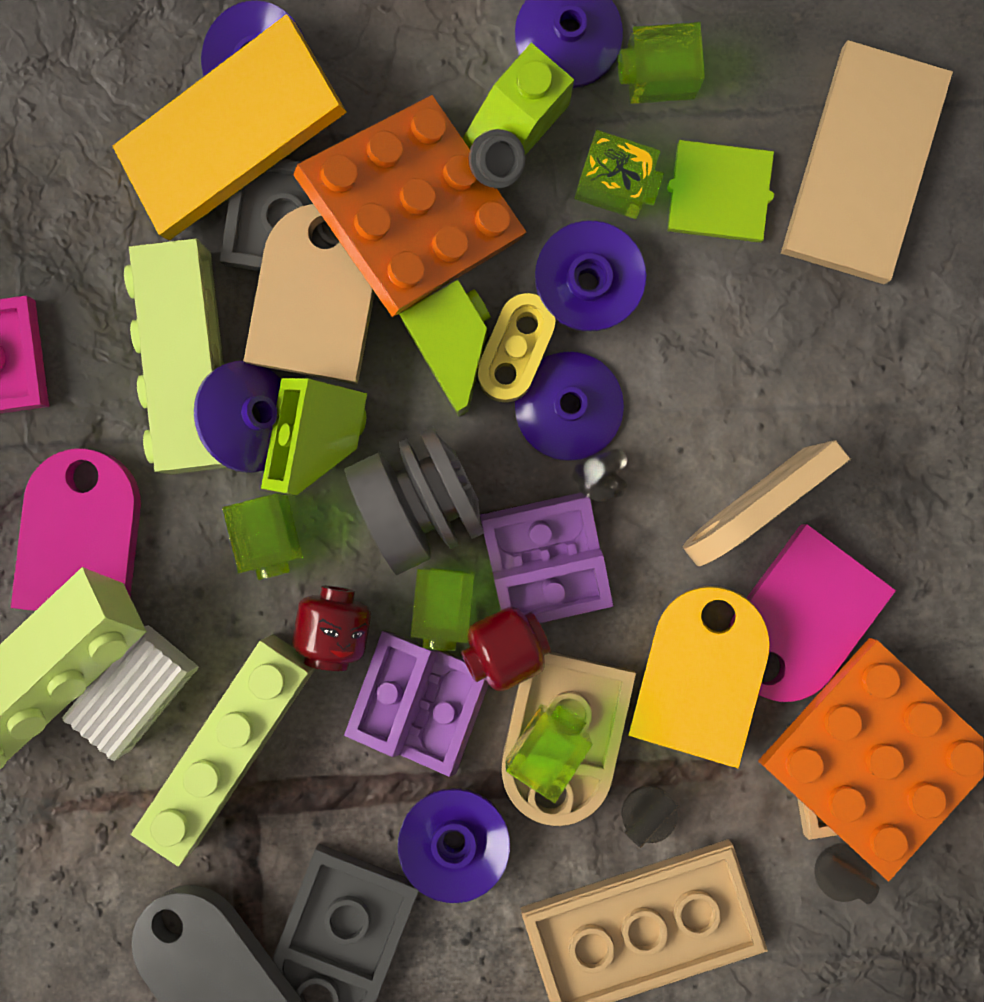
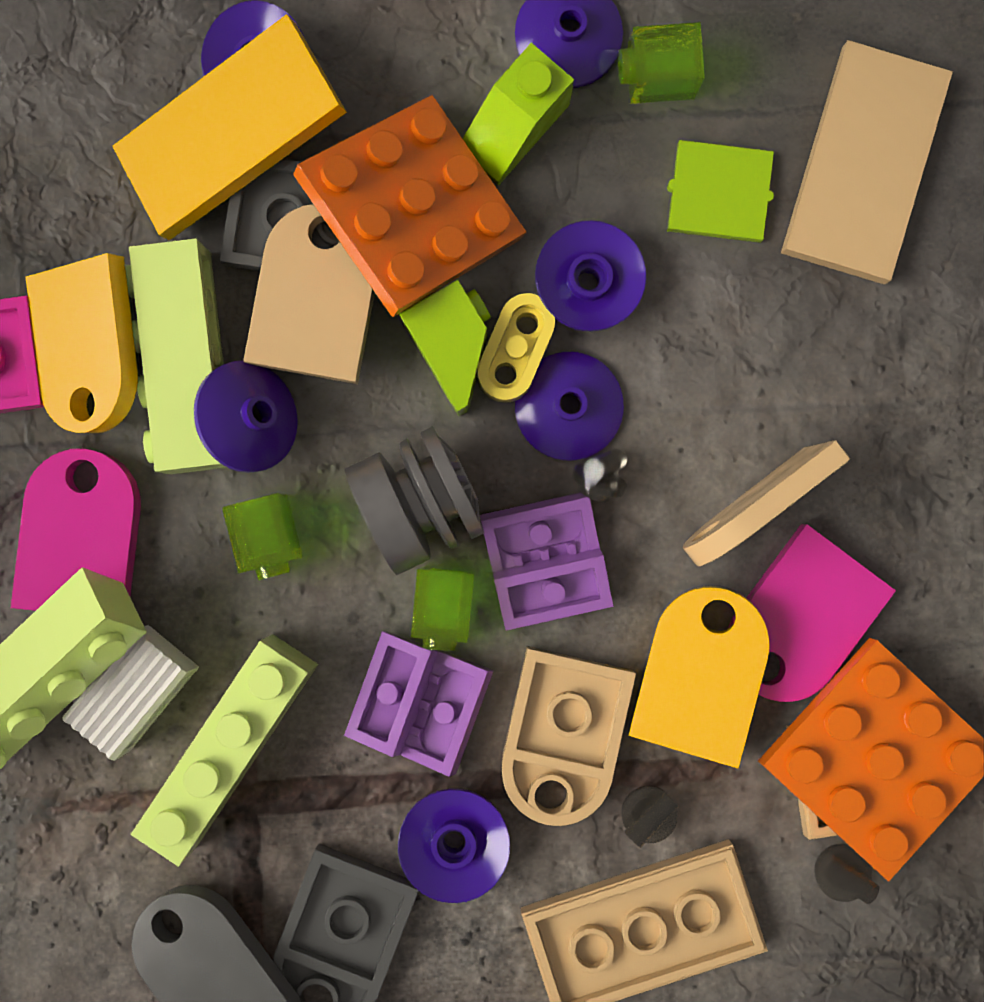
(84, 342): none -> yellow tile
(312, 432): lime slope -> none
(331, 629): dark red head -> none
(497, 158): dark grey plate -> none
(506, 648): dark red head -> none
(549, 750): clear neon green brick -> none
(619, 175): clear neon green brick -> none

